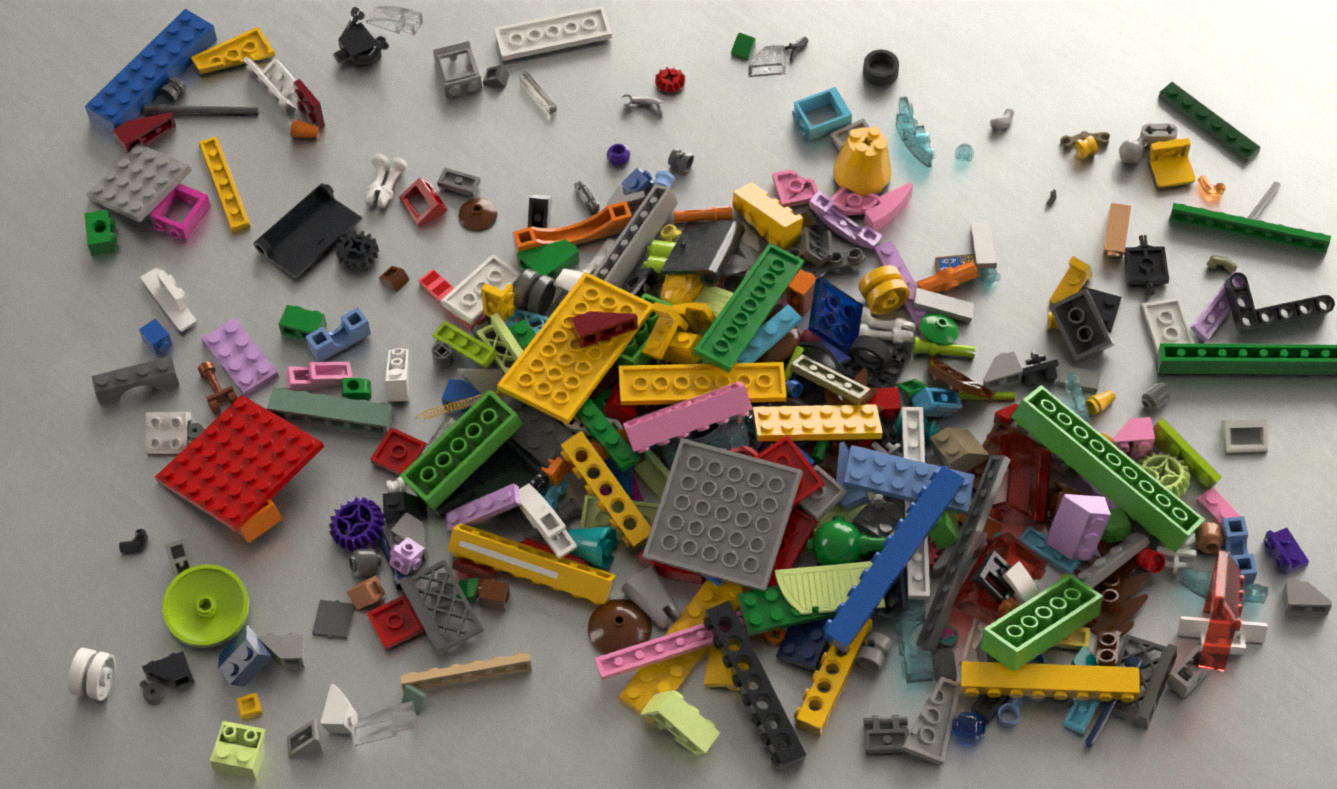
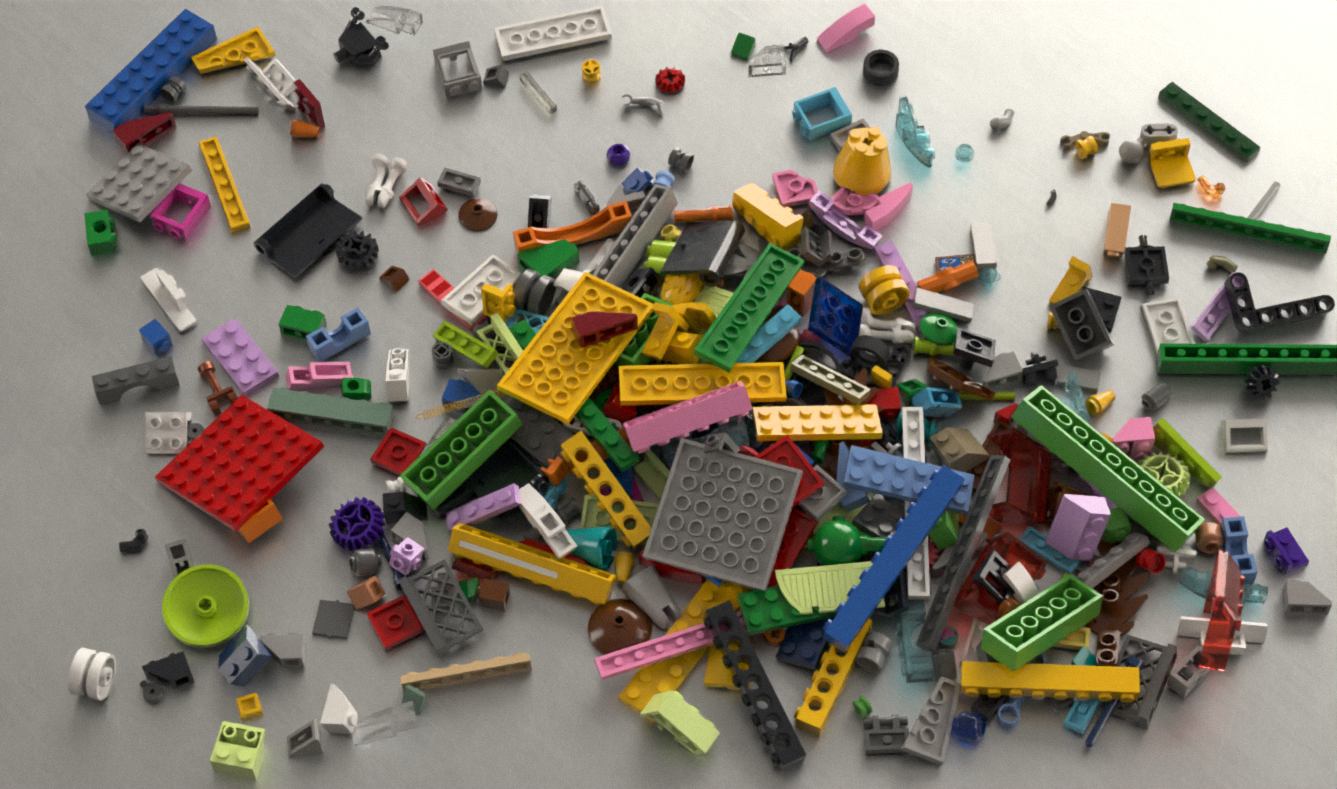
(591, 66): none -> yellow wheel
(623, 566): none -> yellow cone
(719, 441): none -> dark grey bracket
(846, 28): none -> bright pink slope
(862, 706): none -> bright green bush
(881, 377): none -> yellow tile
(973, 349): none -> black tile
(1261, 382): none -> black gear

